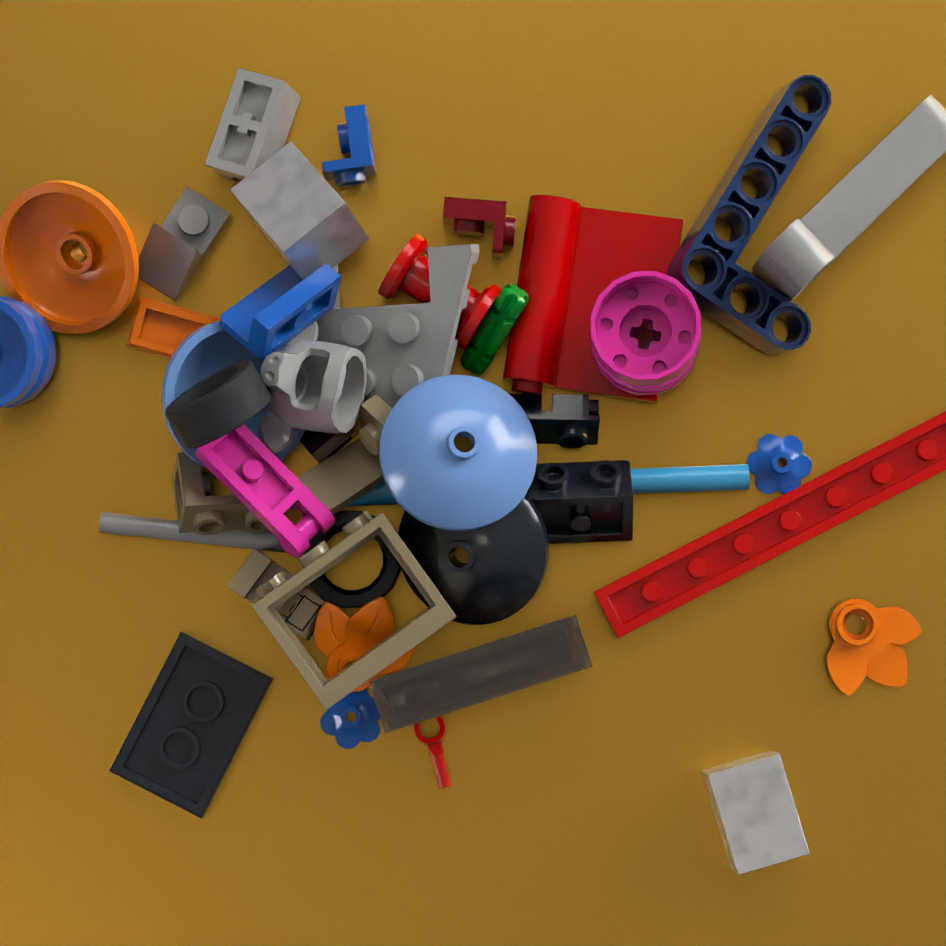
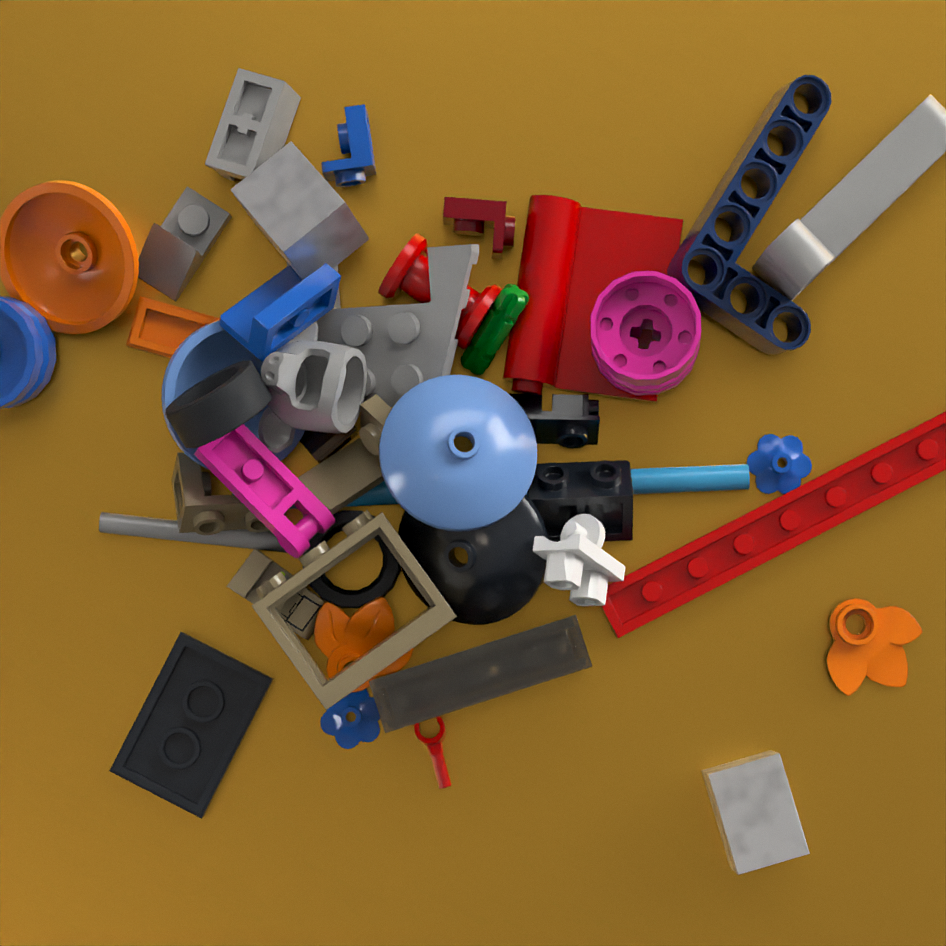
(579, 561): none -> white hips

